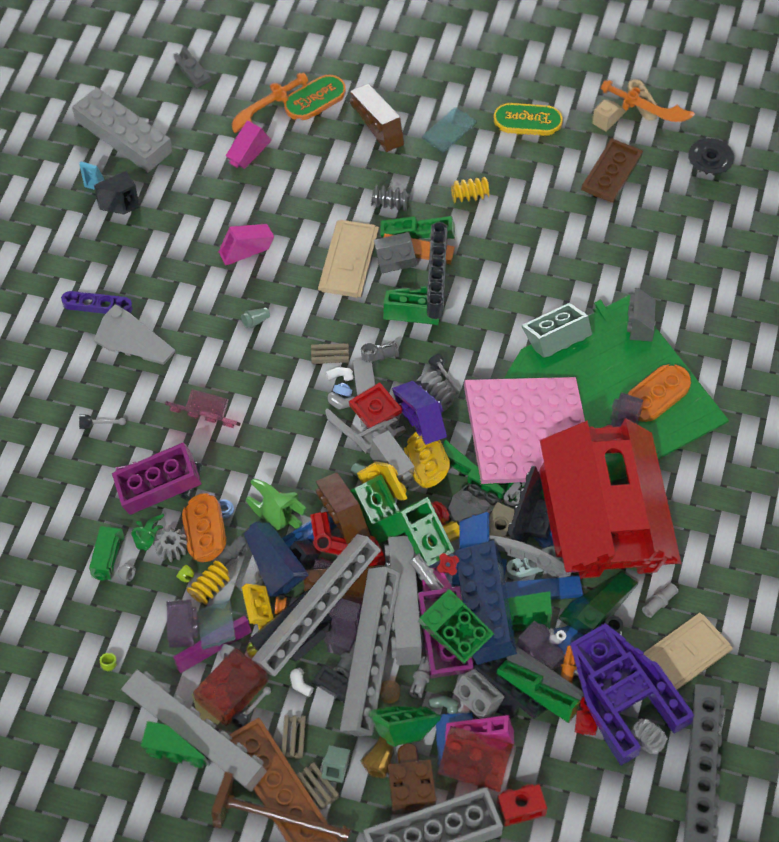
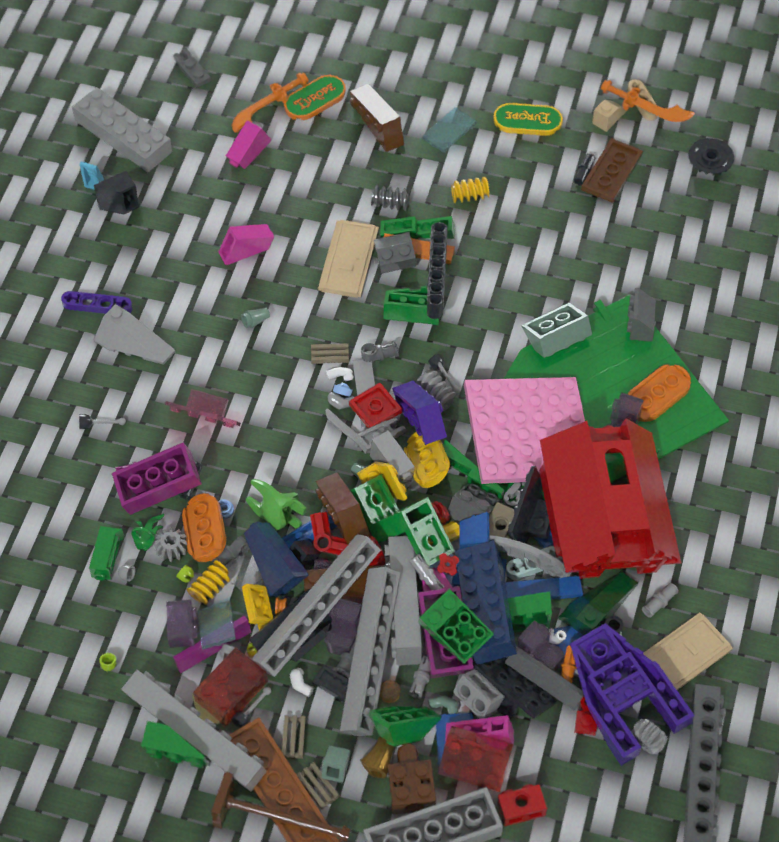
(531, 684): green slope -> none
(584, 169): none -> black axle

